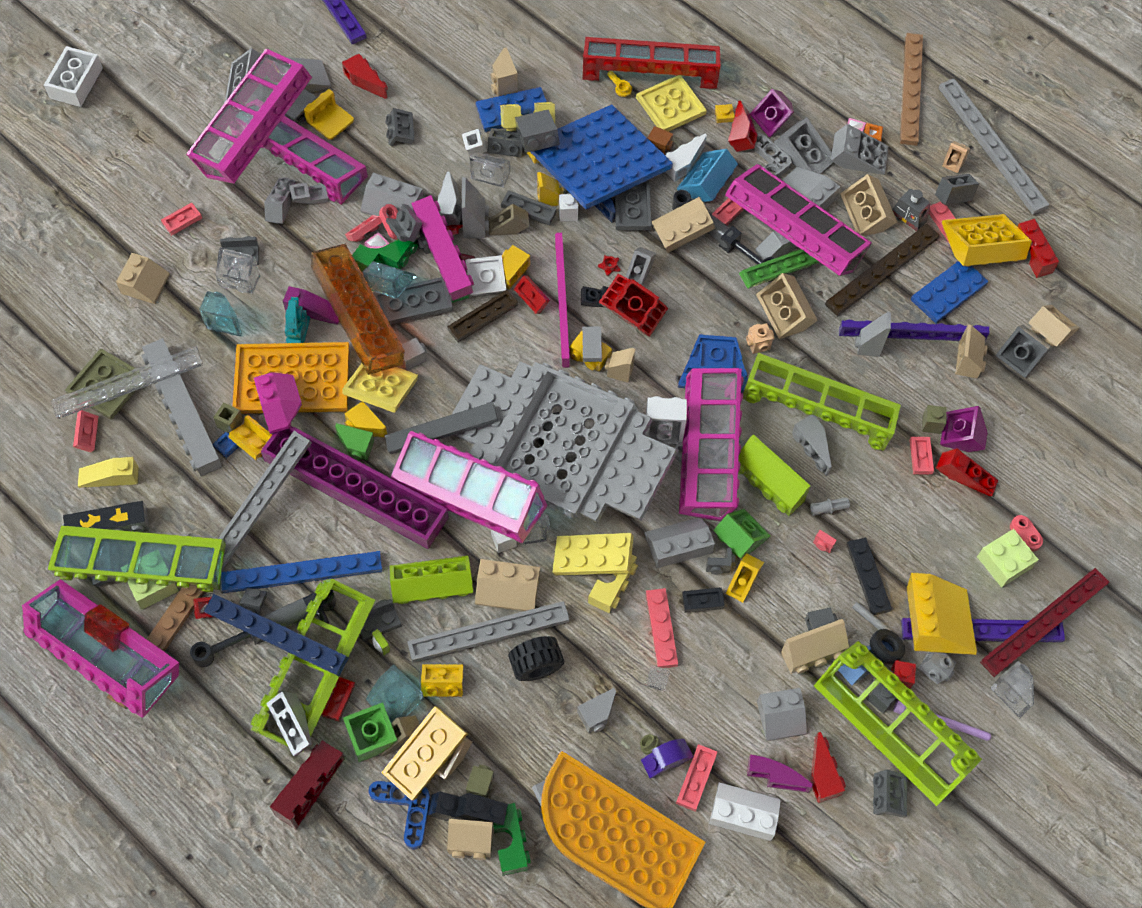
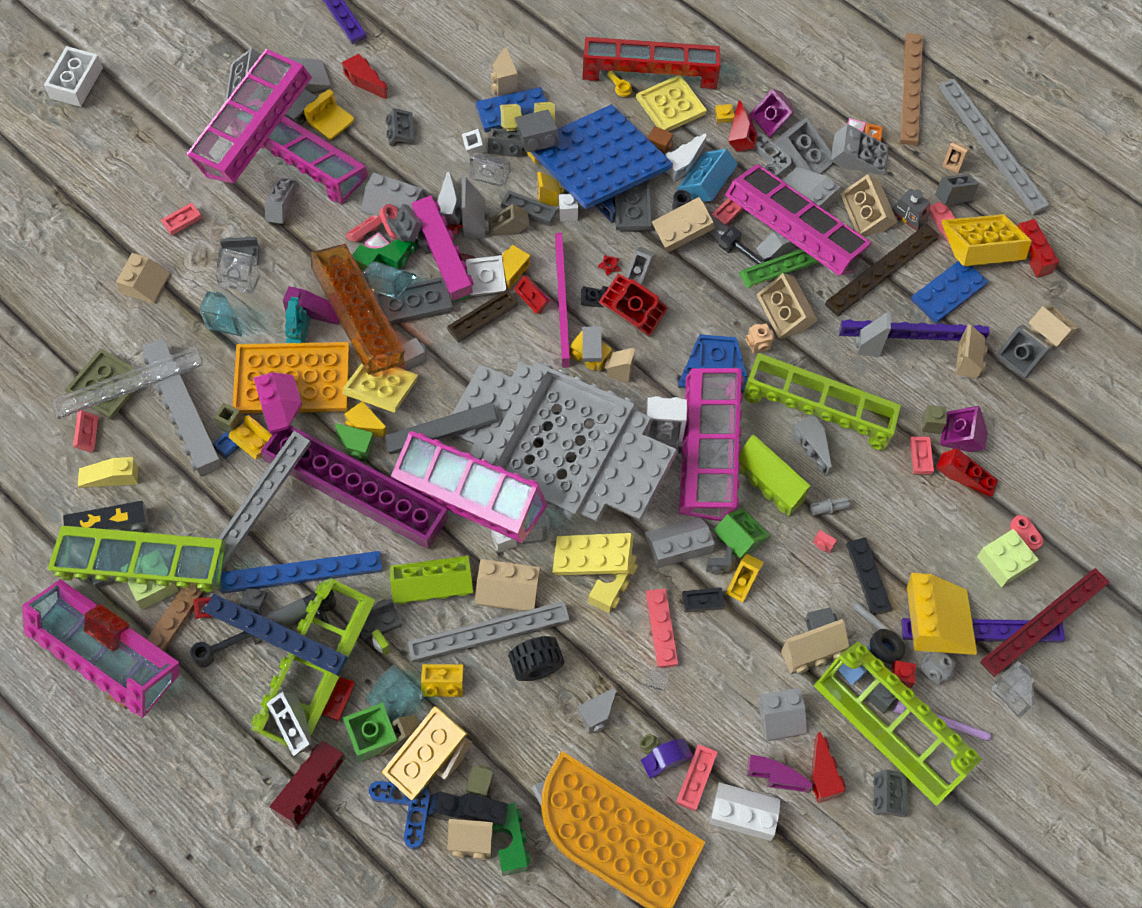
(309, 195): light grey slope -> none

